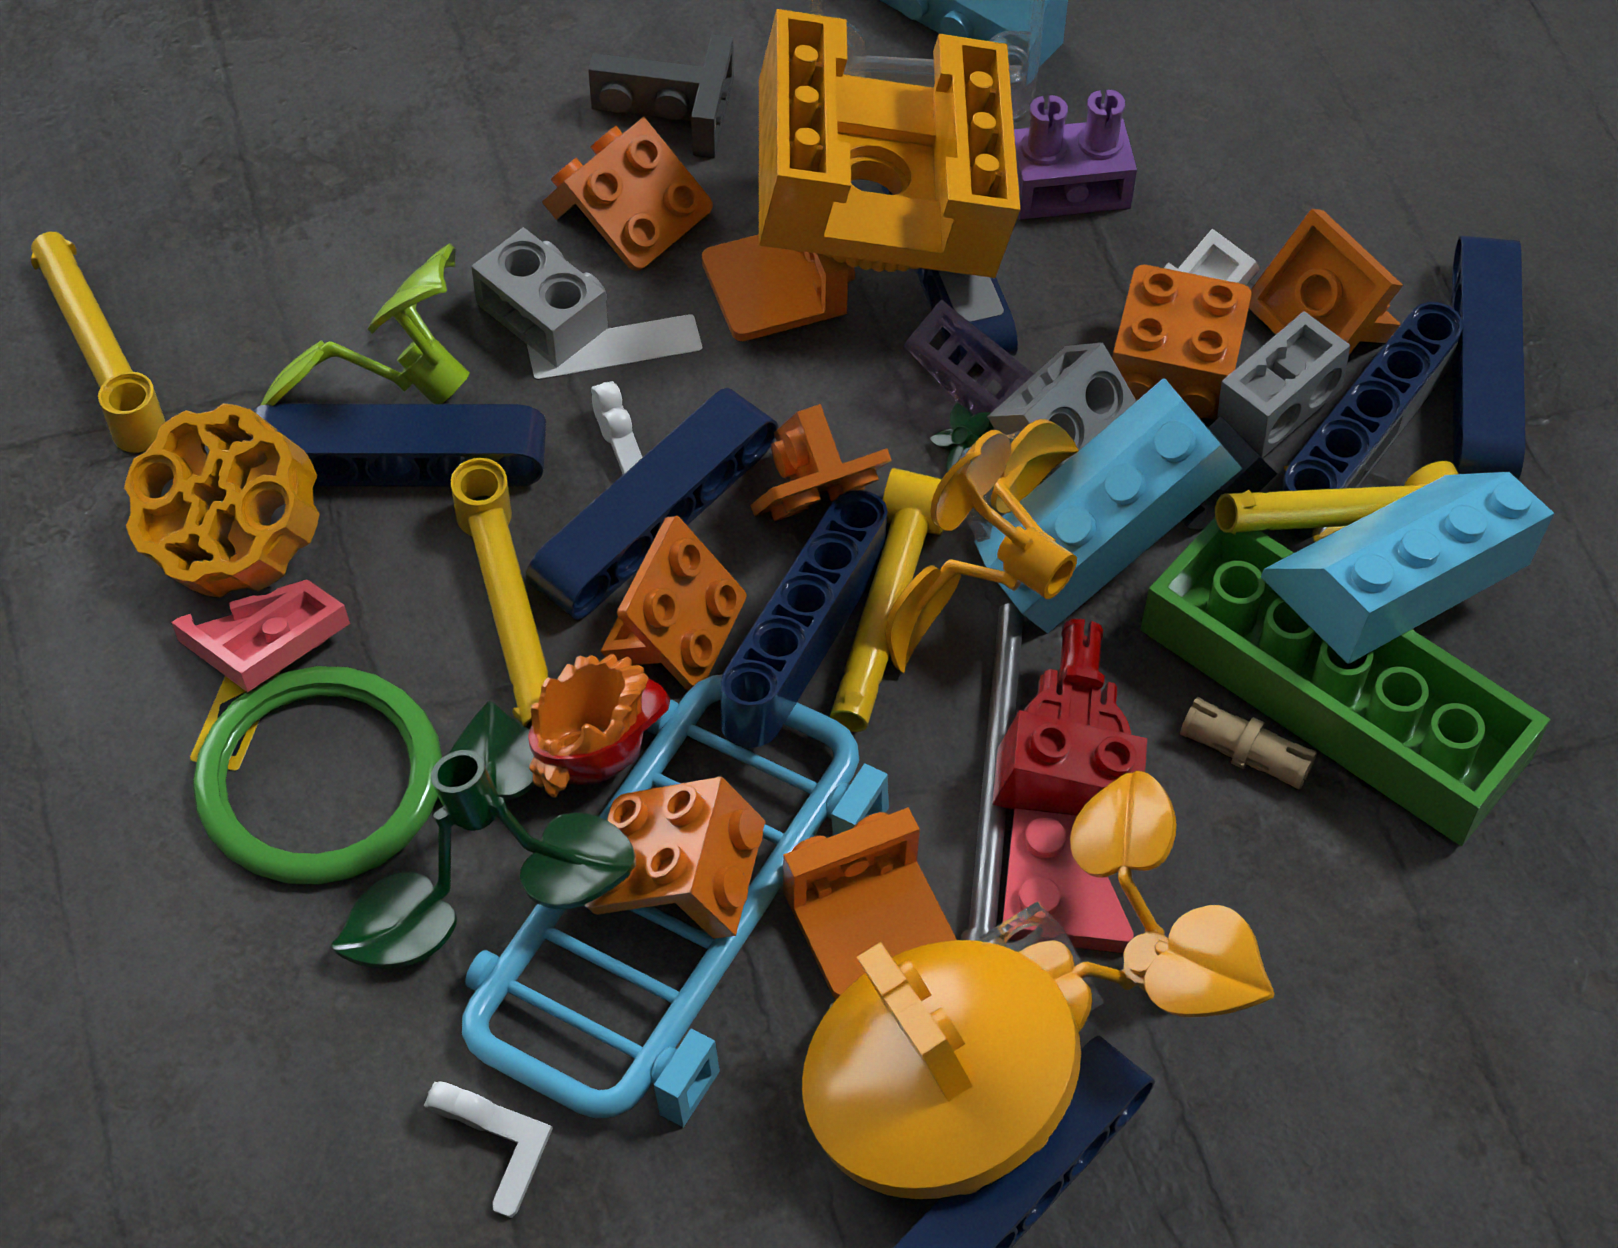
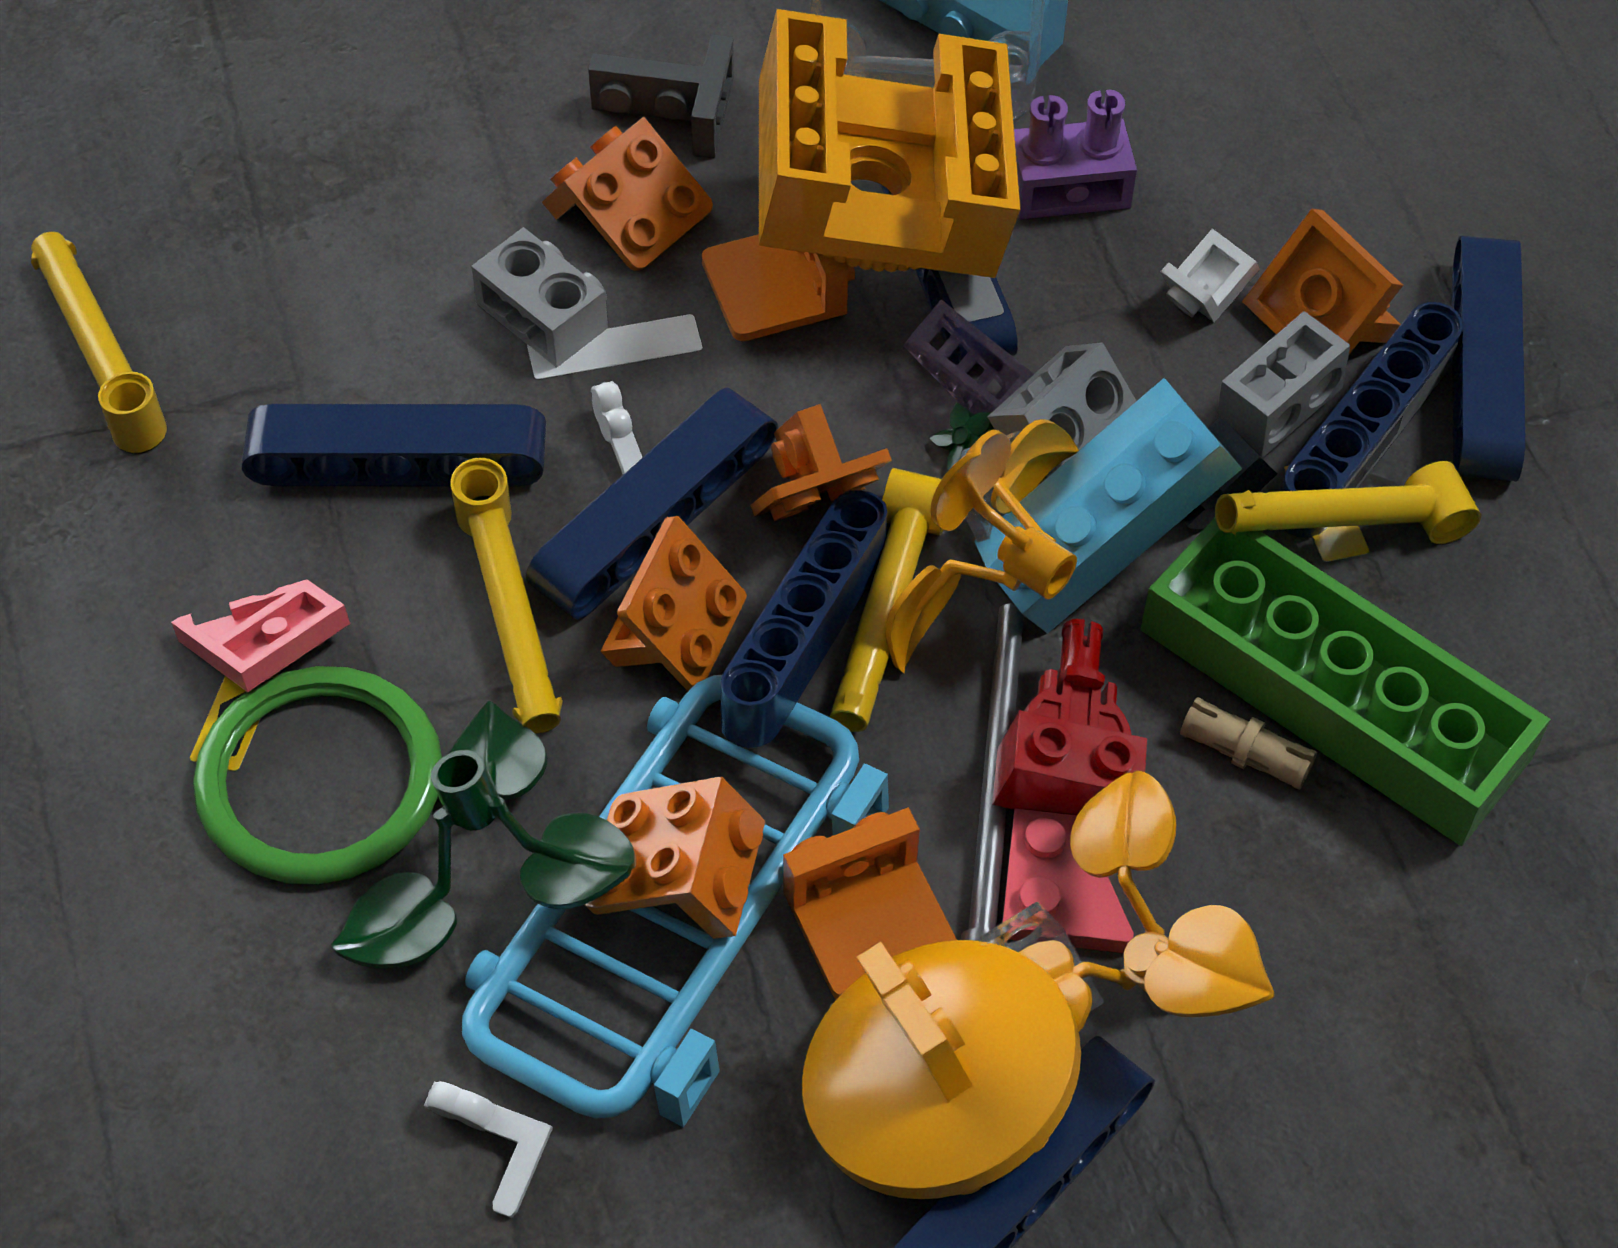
(194, 522): light orange connector -> none
(424, 360): lime plant -> none
(591, 721): orange hair -> none
(1183, 332): orange bracket -> none
(1411, 559): medium azure slope -> none

